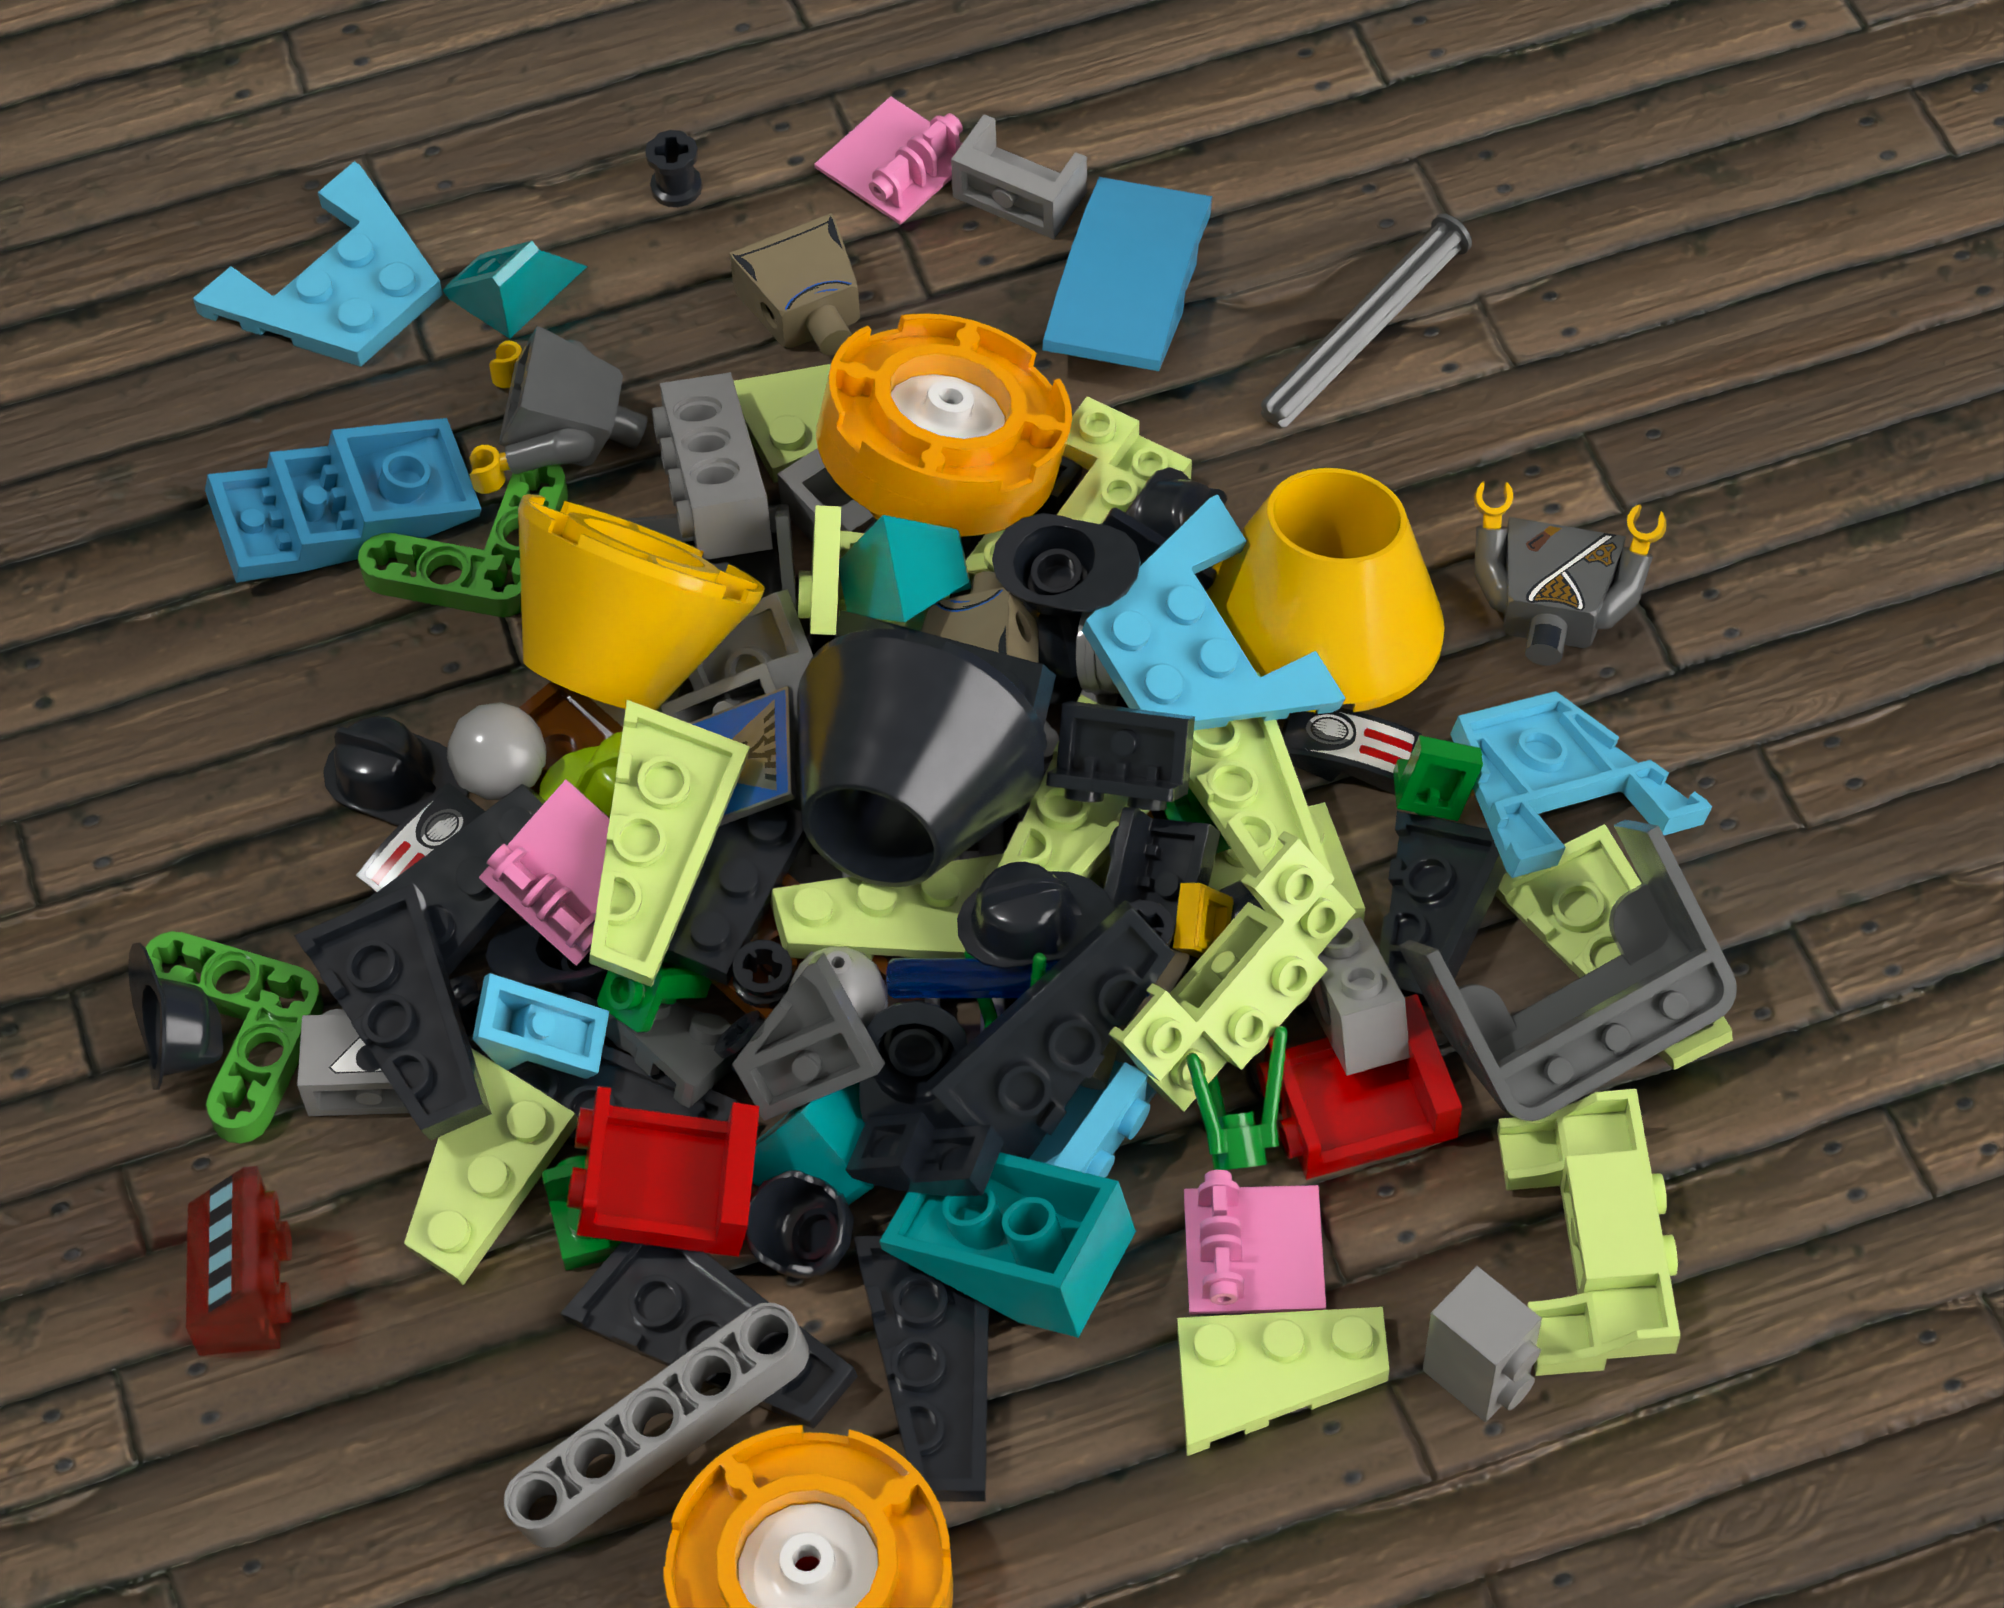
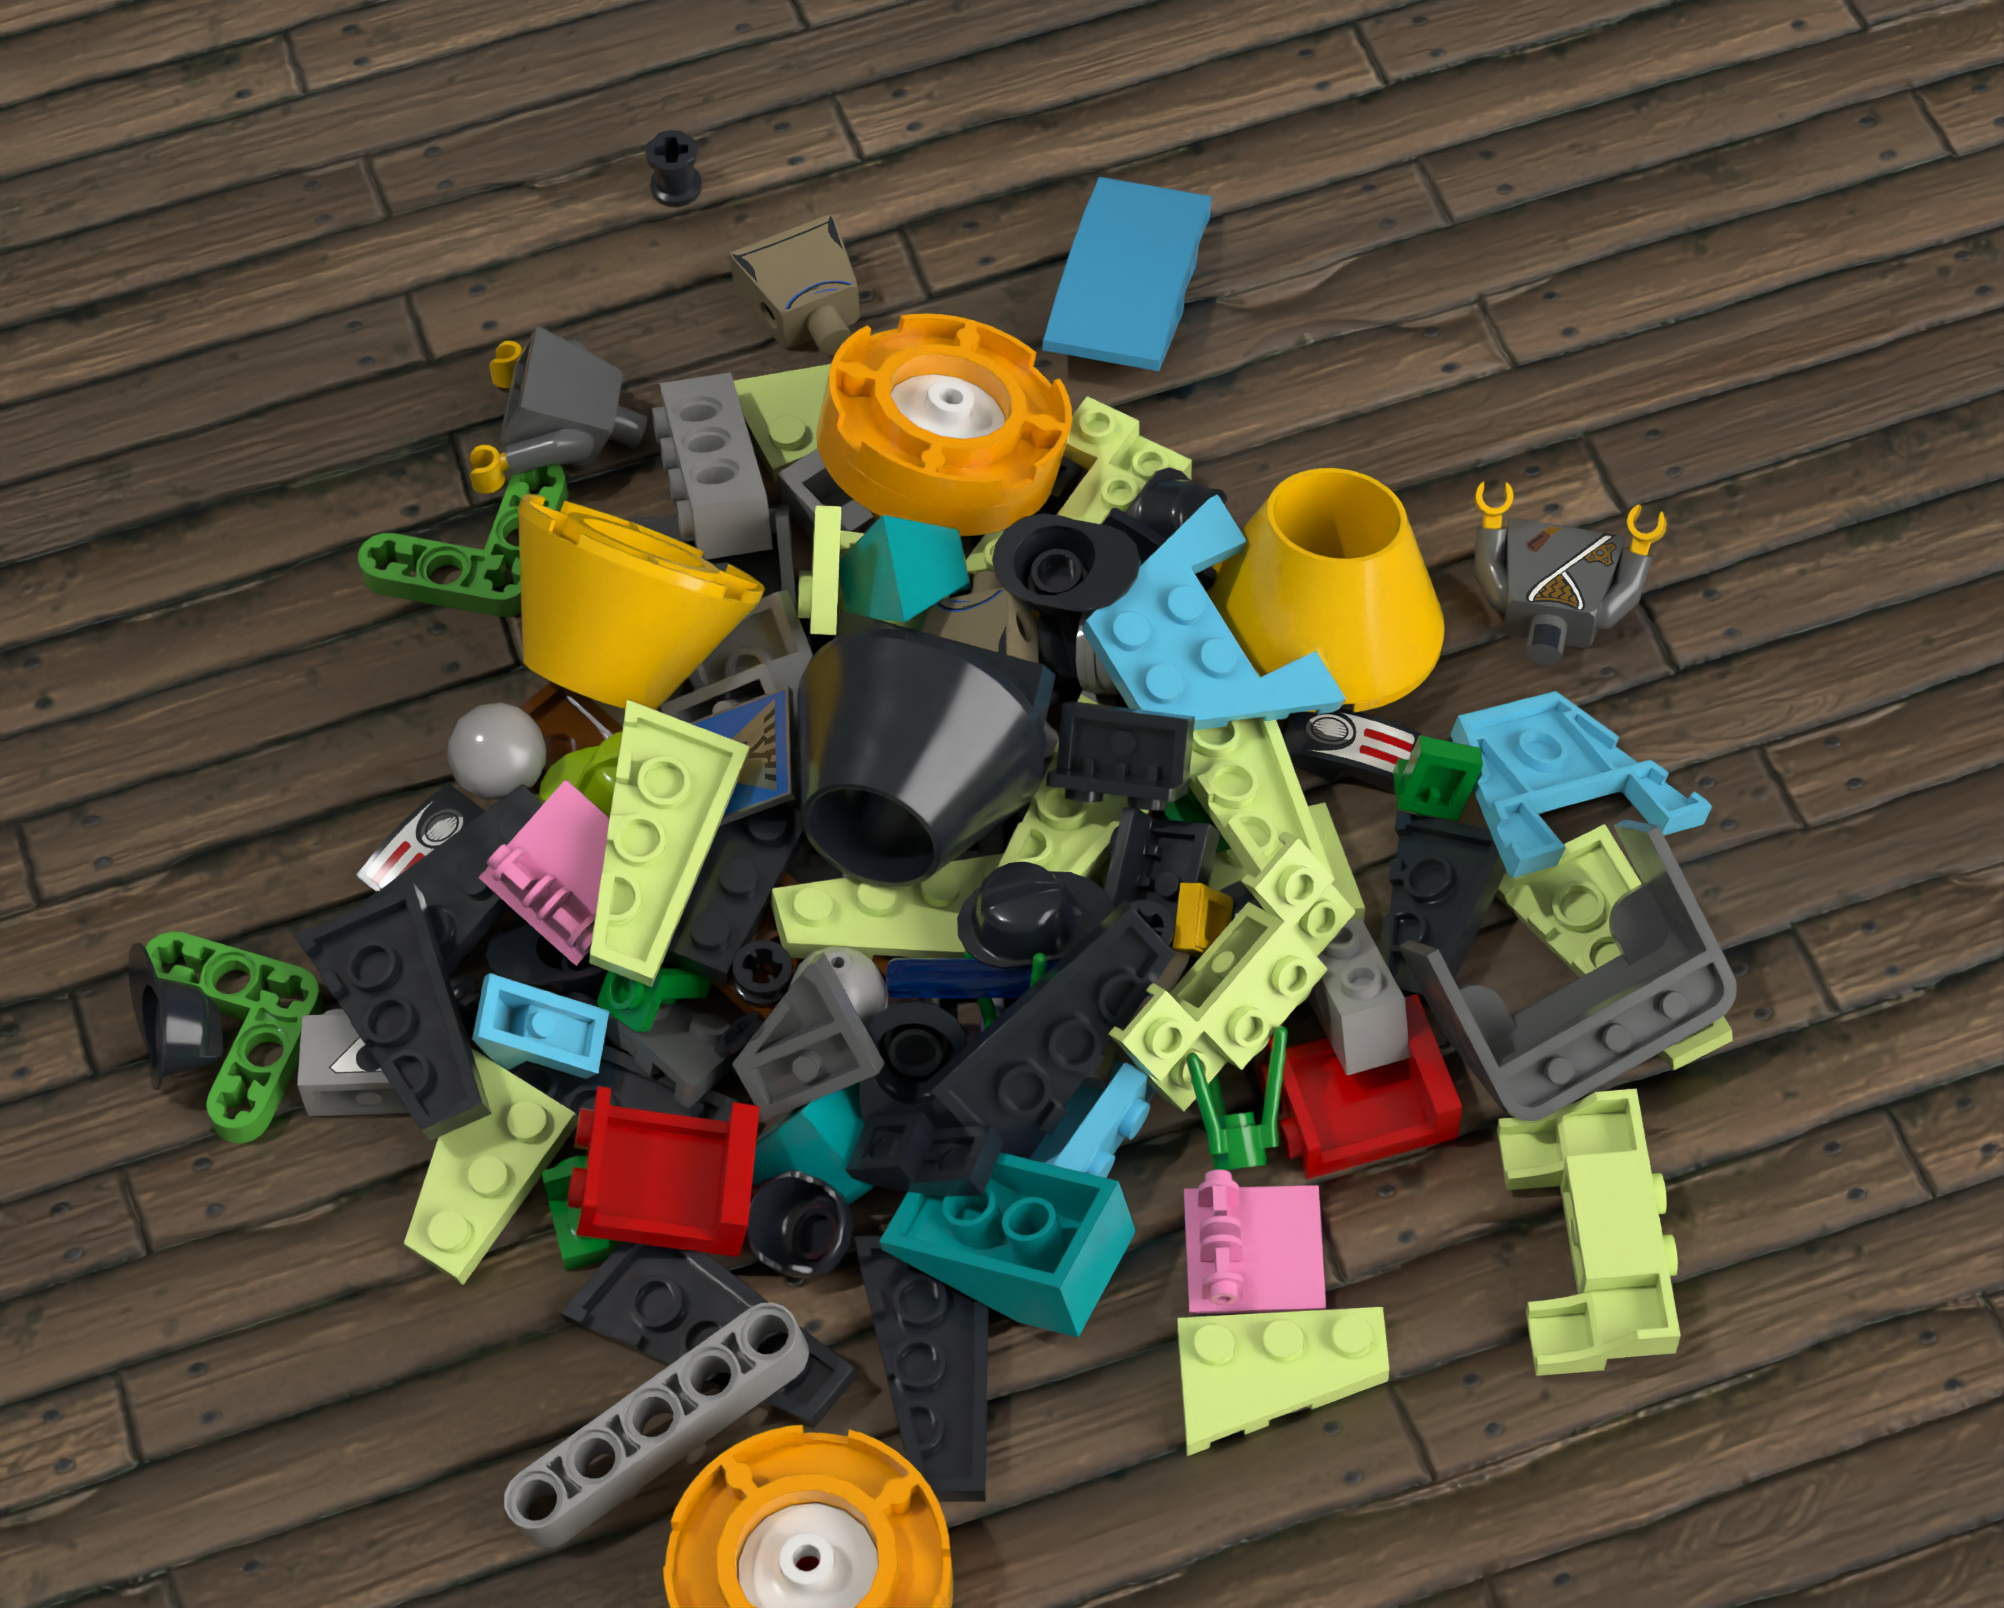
(236, 1267): clear red slope -> none
(330, 499): dark azure slope -> none
(348, 297): medium azure wing -> none
(385, 769): black piece -> none
(511, 285): teal slope -> none
(895, 158): bright pink hinge -> none
(1016, 186): light grey panel -> none
(1366, 320): axle -> none
(1483, 1345): light grey brick -> none

